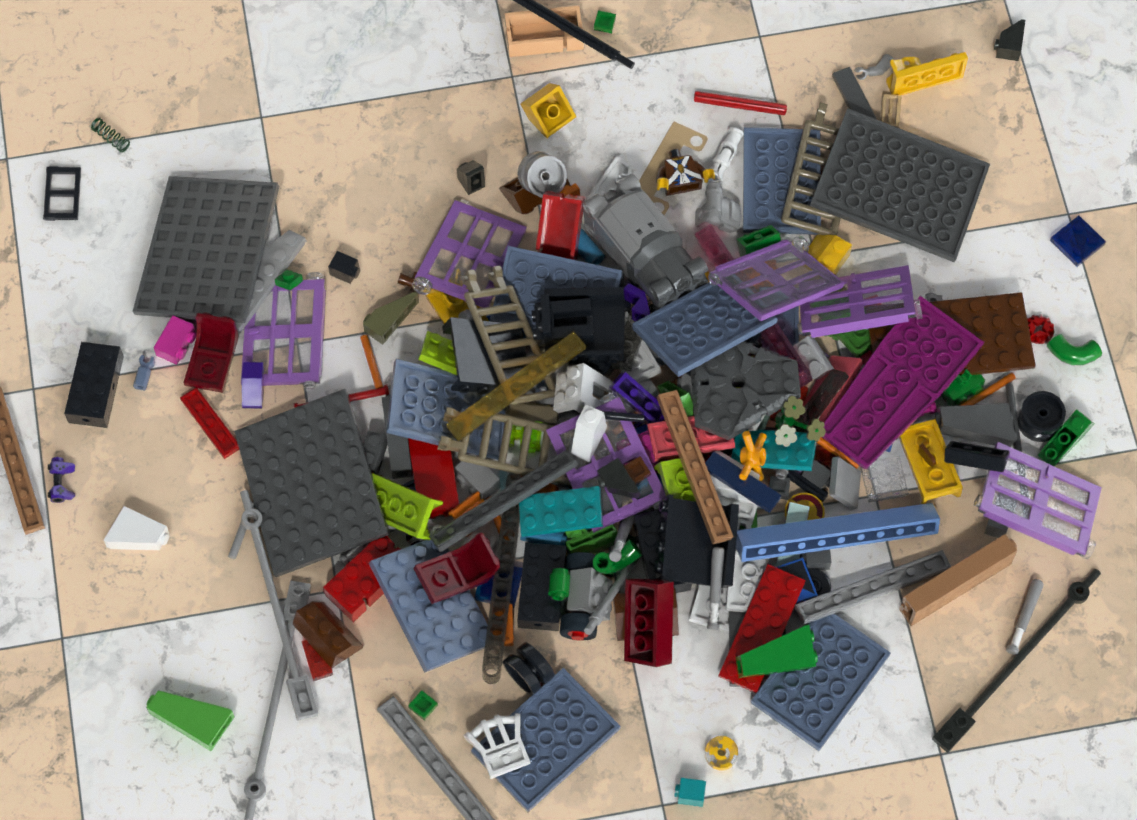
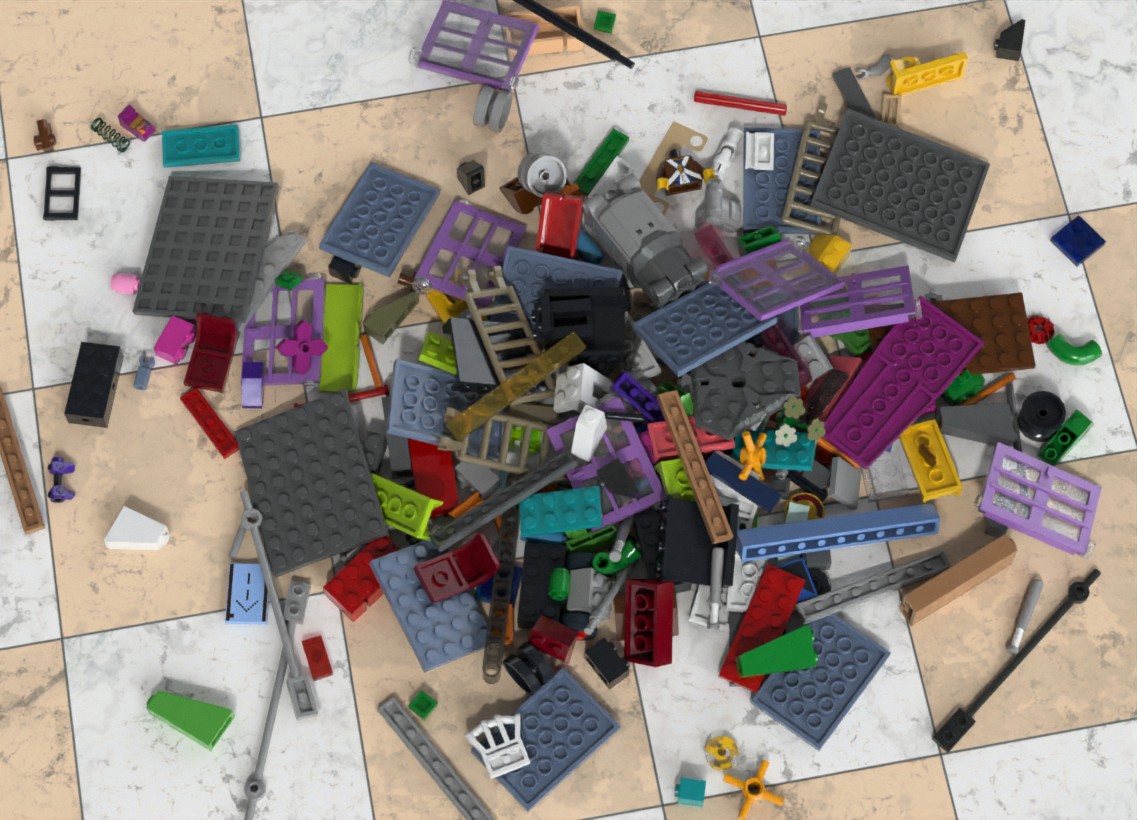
(45, 140): none -> reddish brown plate
(125, 283): none -> bright pink brick
(135, 123): none -> magenta leg
(200, 146): none -> teal plate
(246, 595): none -> light blue tile
(301, 347): none -> magenta plant
(326, 633): reddish brown slope -> none
(342, 337): none -> lime piece
(379, 219): none -> sand blue plate
(475, 46): none -> clear door
(492, 108): none -> light grey wheel
(548, 109): yellow slope -> none
(553, 639): none -> dark red slope
(601, 161): none -> green plate
(607, 663): none -> black brick
(637, 470): reddish brown plate -> none
(638, 298): dark purple slope -> none
(750, 797): none -> light orange bar
(759, 151): none -> white plate
(976, 456): black slope -> none

